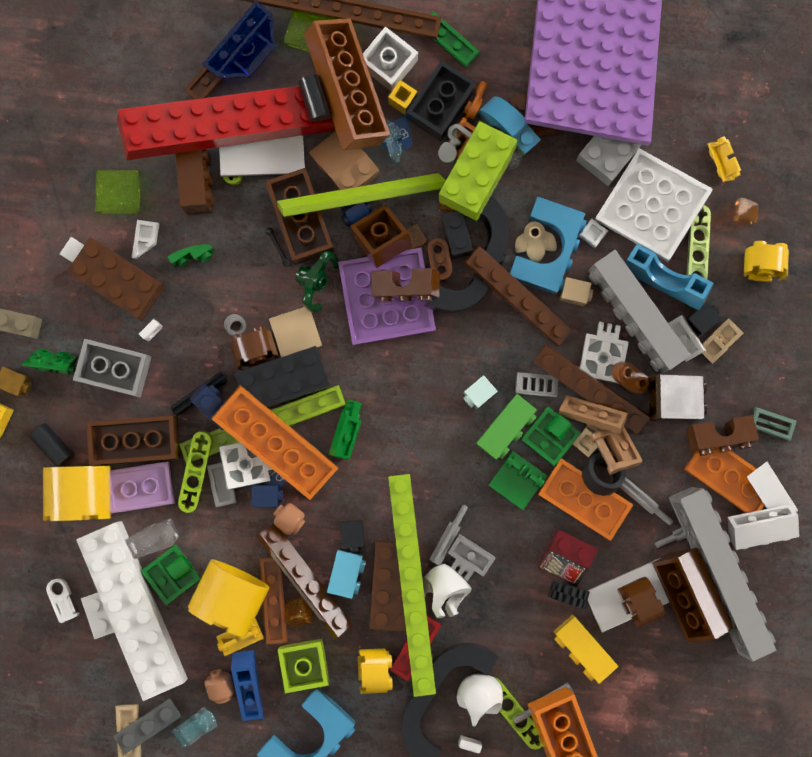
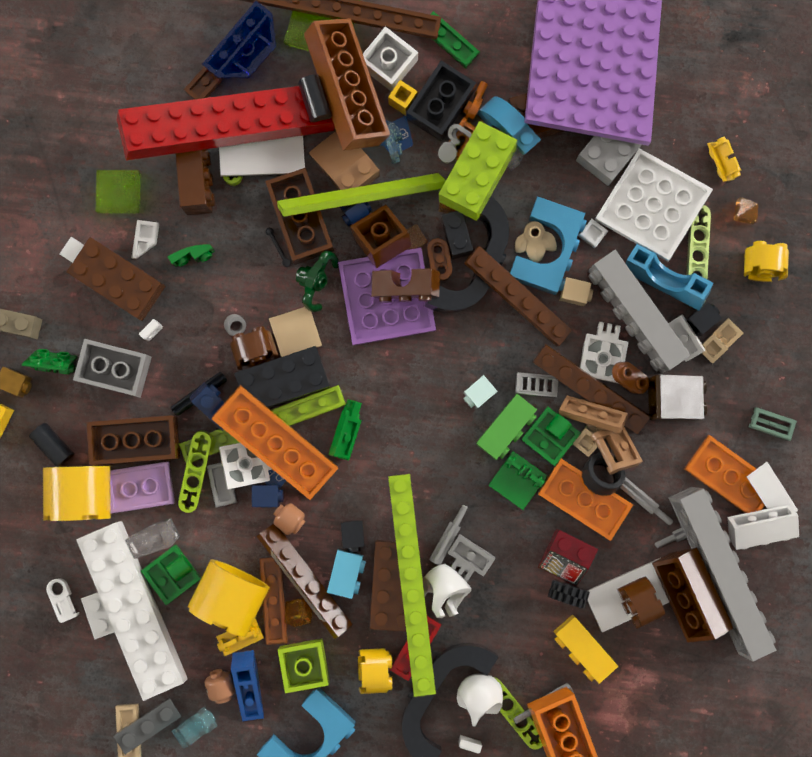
(705, 439): reddish brown arch -> none

